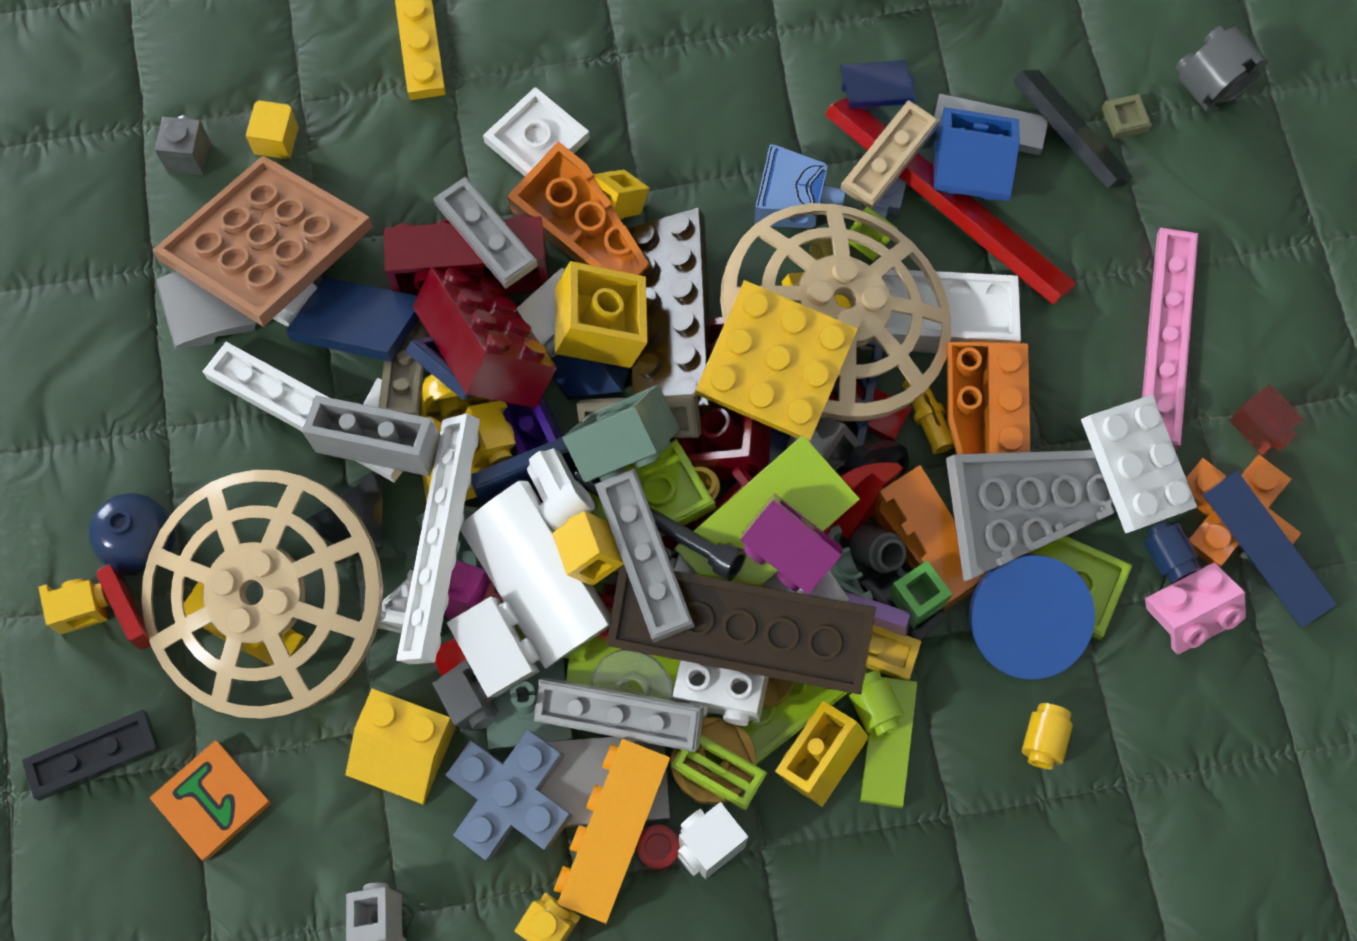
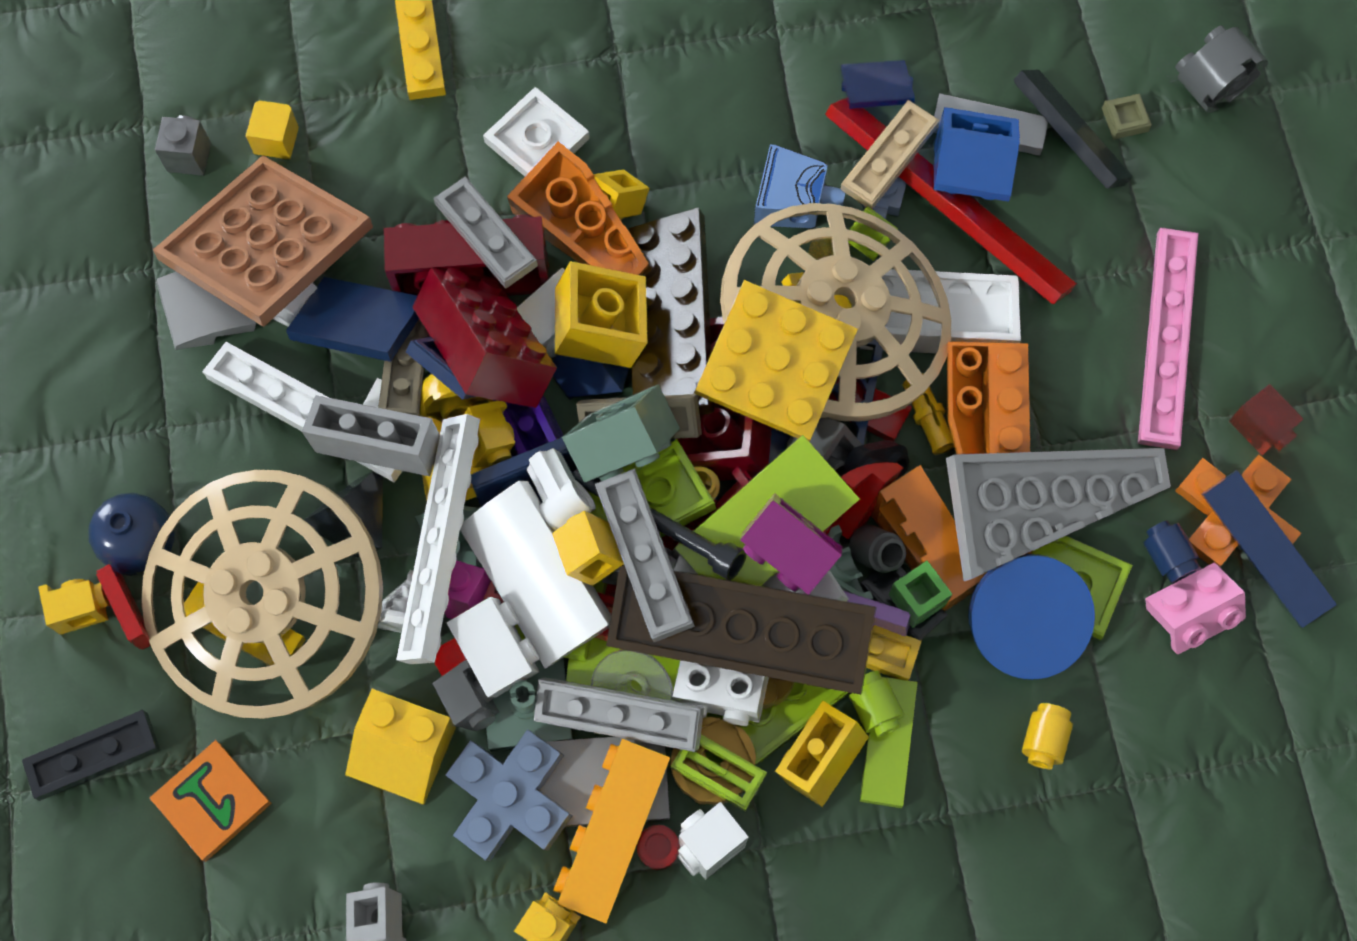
(1138, 463): white plate -> none

